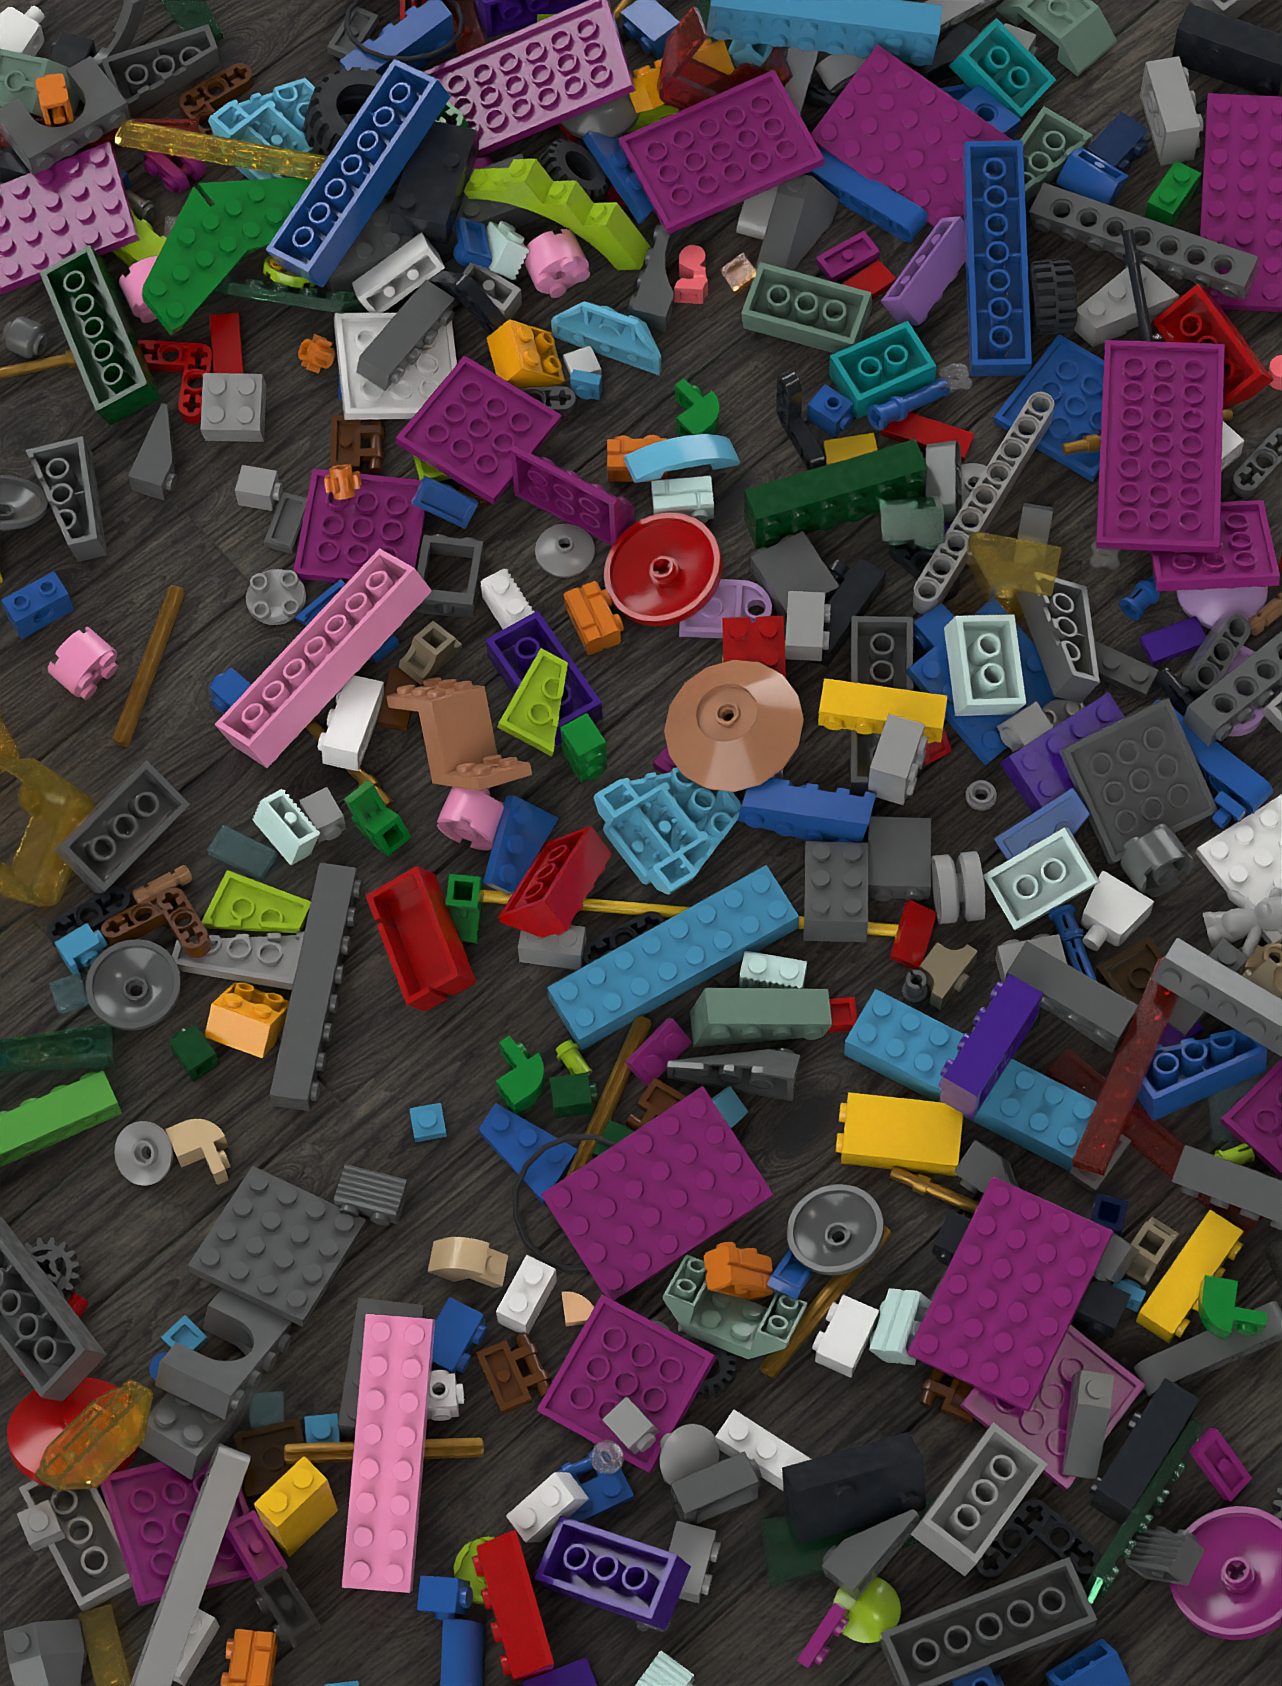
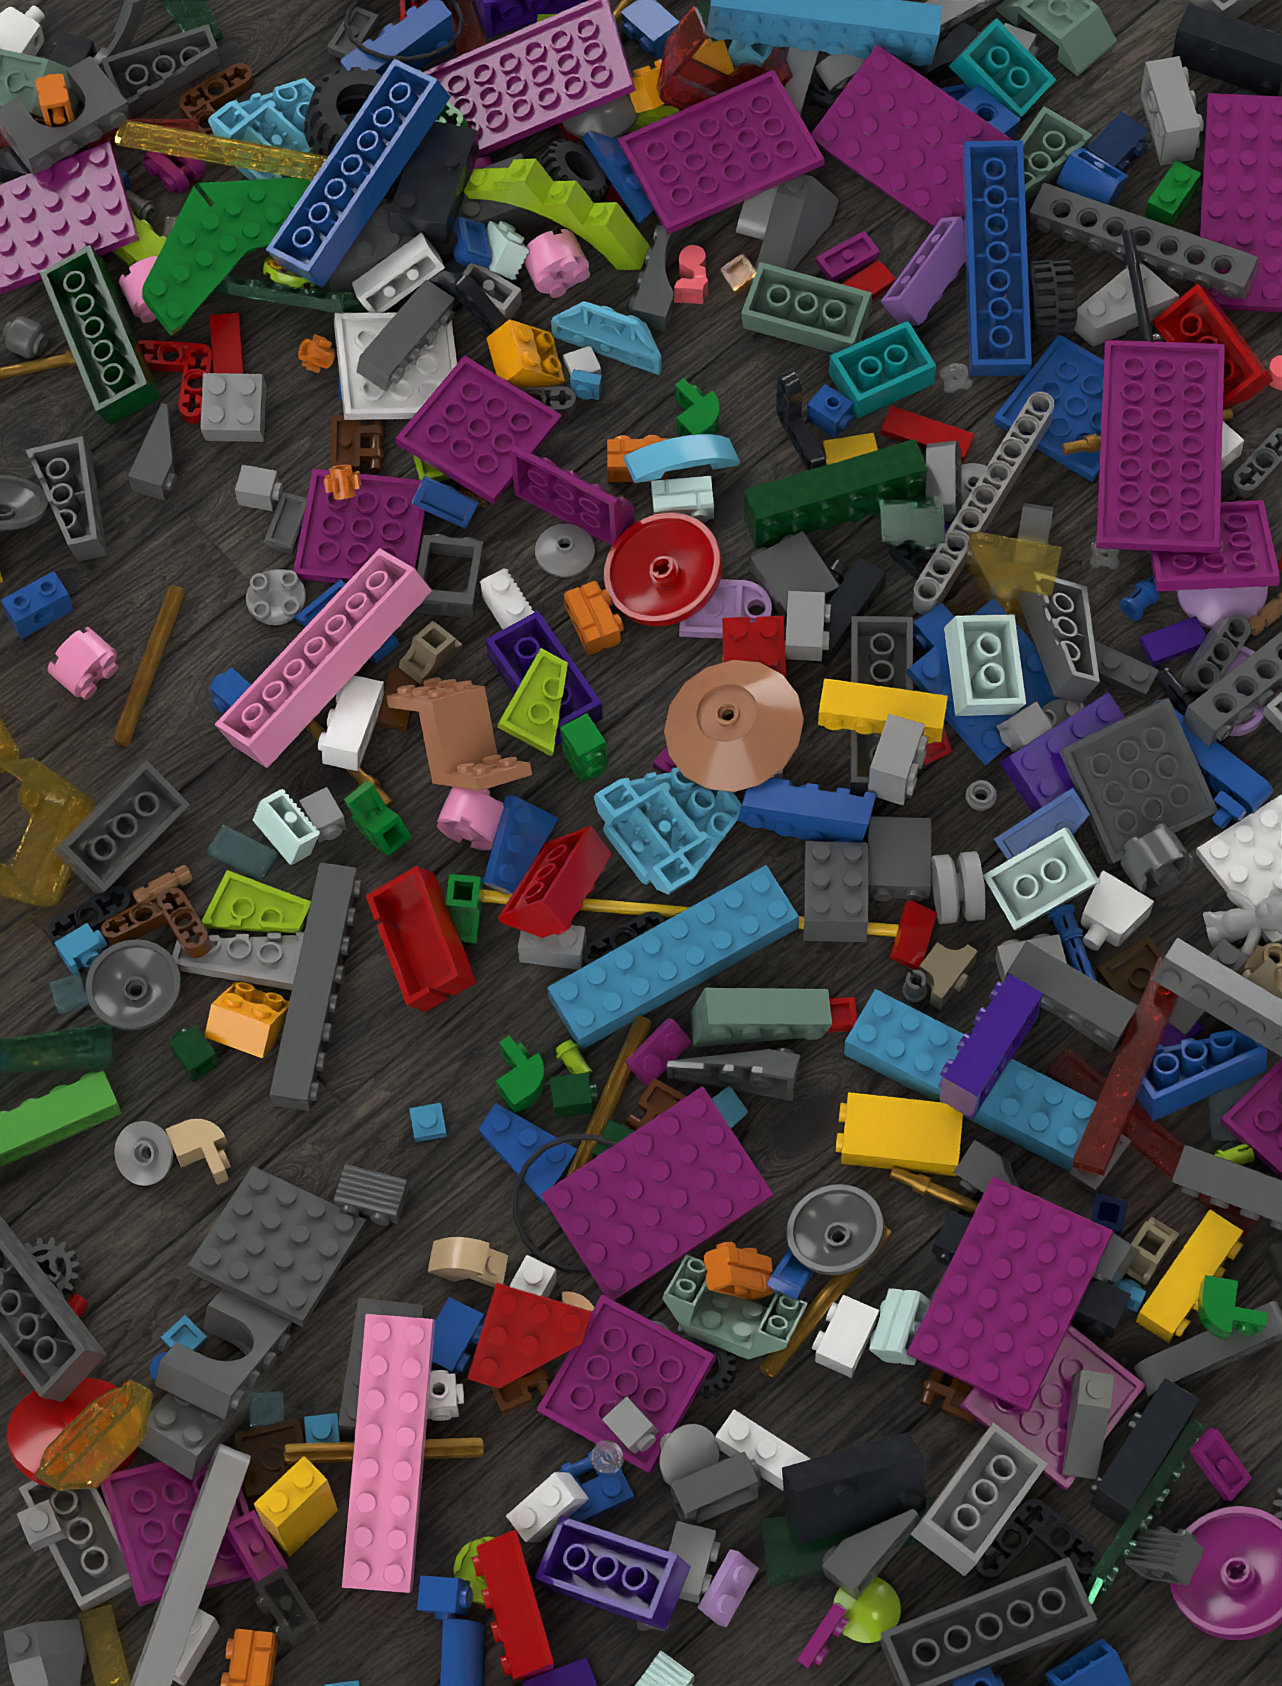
(524, 1334): none -> red plate
(728, 1588): none -> lavender plate
(771, 971): light aqua brick -> none
(870, 199): blue beam -> none
(898, 407): blue pin -> none

